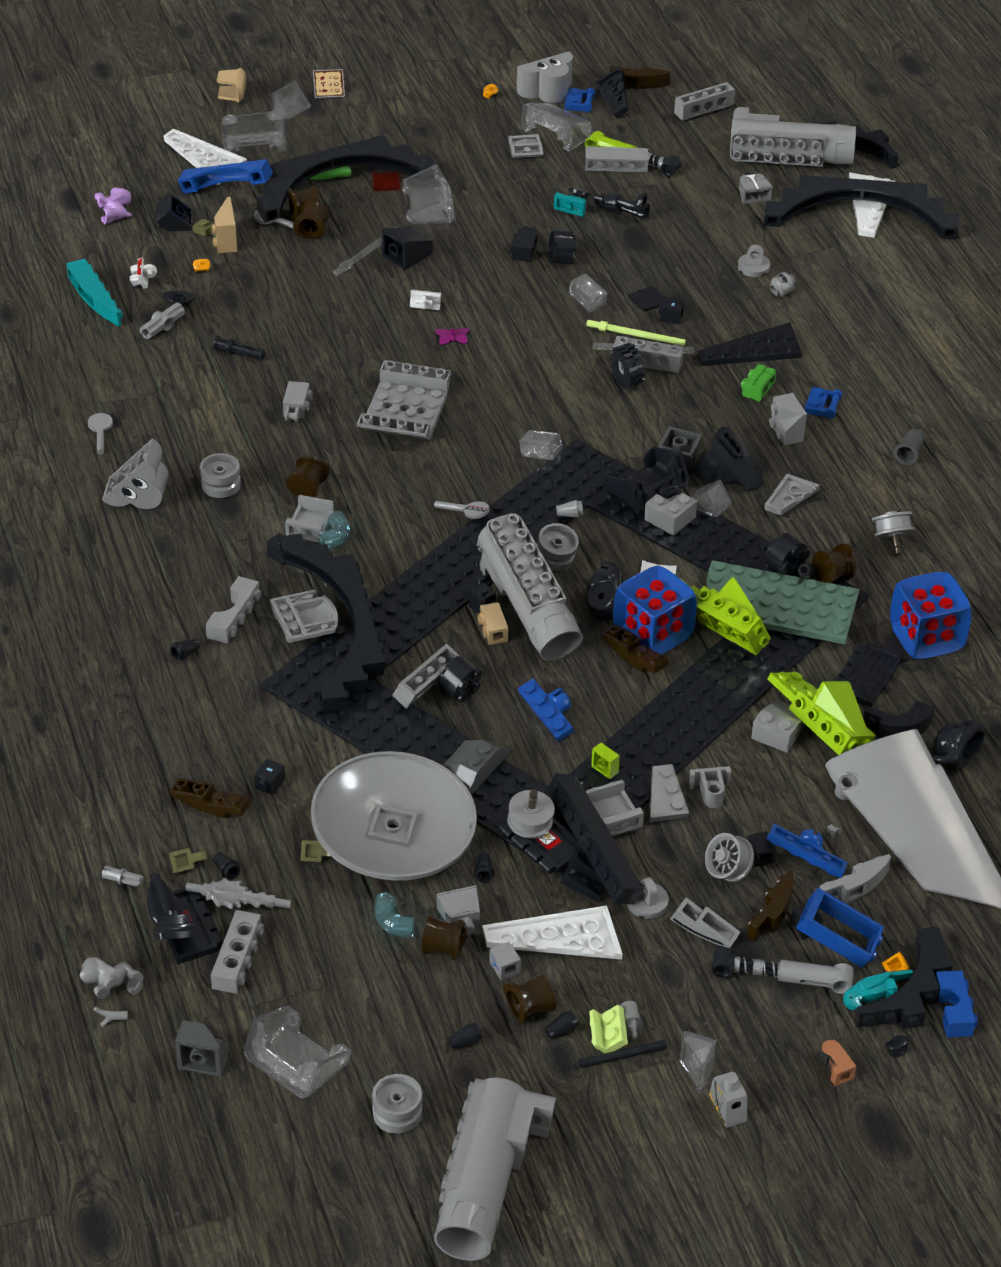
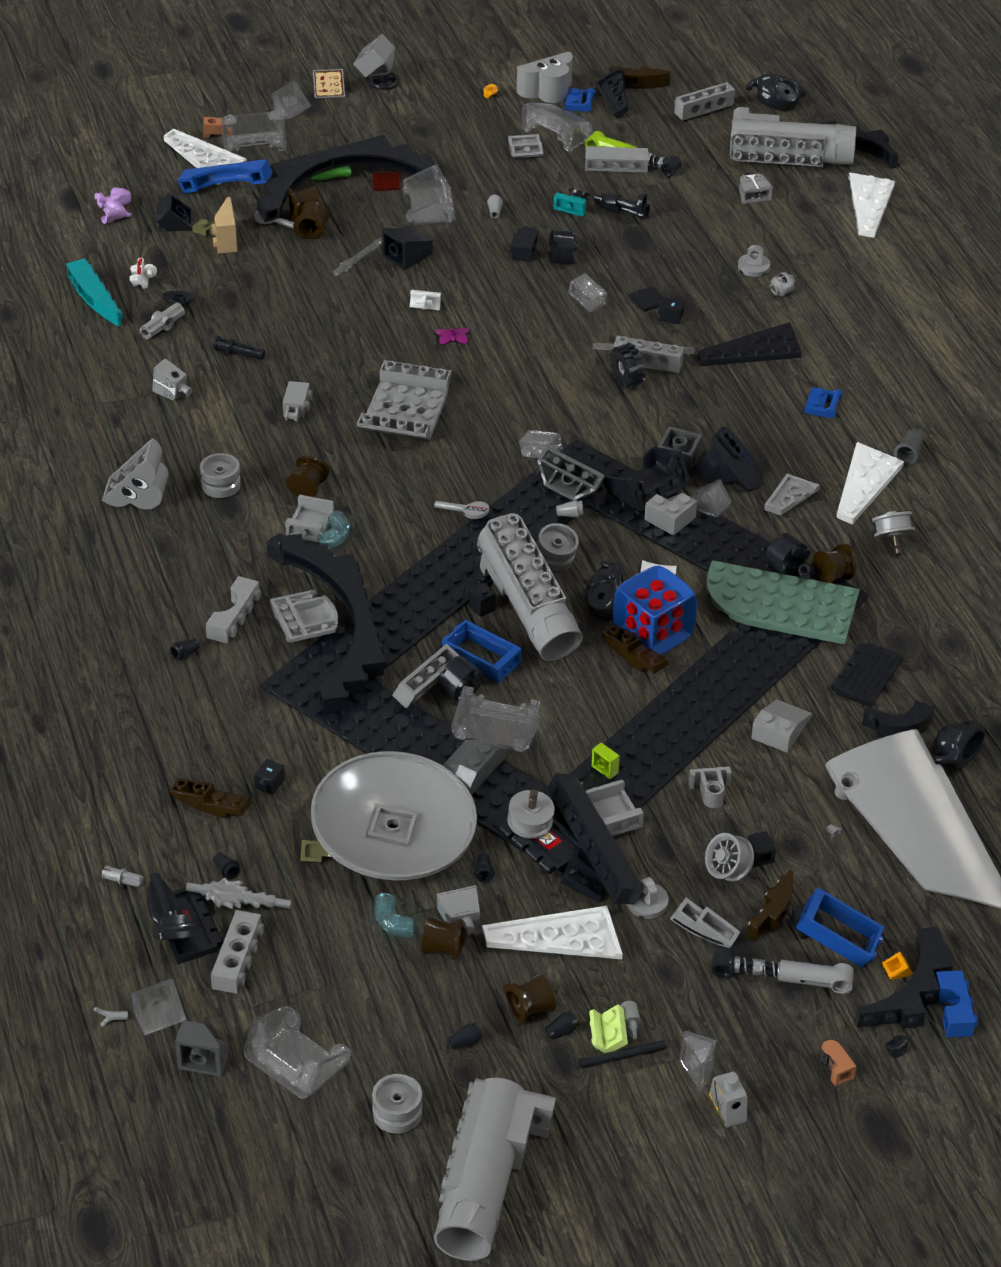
(99, 423): light grey piece -> none
(108, 977): light grey animal -> none
(157, 1006): none -> clear slope
(170, 381): none -> light grey torso
(183, 859): olive plate -> none
(201, 265): light orange piece -> none
(212, 126): none -> nougat leg
(232, 77): tan piece -> none
(377, 61): none -> light grey piece
(493, 623): tan brick -> none
(494, 205): none -> light grey cone
(495, 721): none -> clear windscreen
(505, 960): light grey brick -> none
(510, 653): none -> blue window
(548, 708): blue plate -> none
(568, 475): none -> dark grey wedge
(604, 326): yellowish green bar -> none
(666, 795): light grey wing -> none
(731, 616): lime wedge -> none
(758, 382): bright green brick -> none
(777, 91): none -> black piece
(788, 419): light grey slope -> none
(807, 847): blue plate -> none
(827, 711): lime wedge -> none
(862, 880): light grey slope -> none
(866, 478): none -> white wing
(874, 988): teal animal -> none
(903, 195): black arch -> none
(930, 615): blue piece -> none

